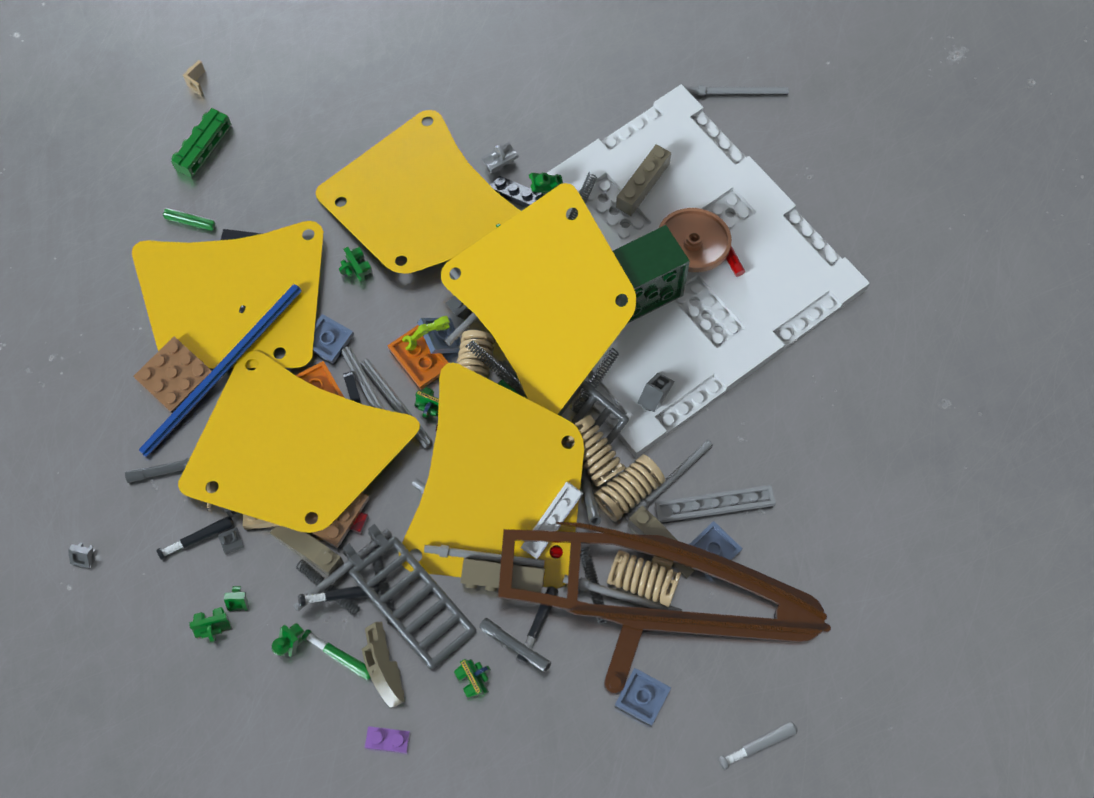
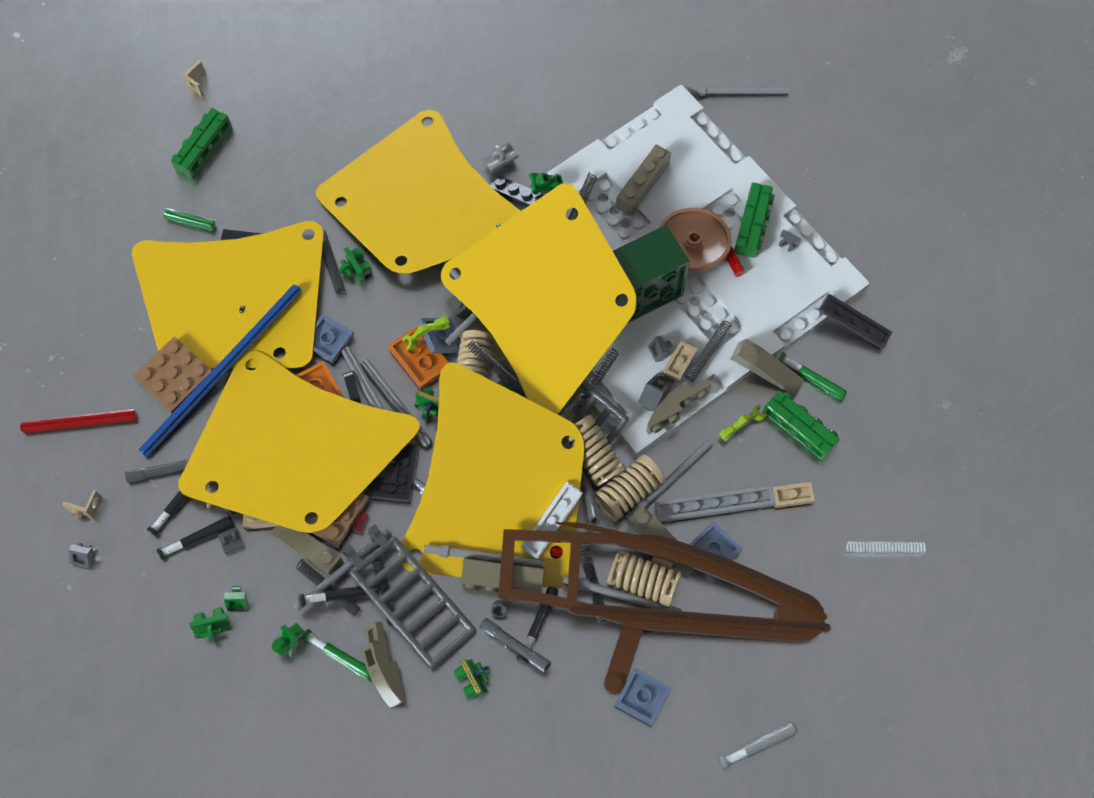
(78, 421): none -> red axle
(89, 510): none -> tan bracket
(171, 508): none -> black piece
(328, 265): none -> dark grey piece
(387, 740): medium lavender plate -> none
(401, 485): none -> black plate
(499, 614): none -> dark grey hinge
(660, 348): none -> dark grey tile
(671, 406): none -> dark tan slope
(680, 361): none -> tan plate
(715, 336): none -> dark grey piece
(728, 432): none -> lime piece
(753, 220): none -> green brick
(766, 366): none -> dark tan slope
(790, 238): none -> dark grey tile
(793, 494): none -> tan plate
(801, 424): none -> green brick
(815, 378): none -> green piece
(855, 321): none -> black plate
(909, 548): none -> white piece

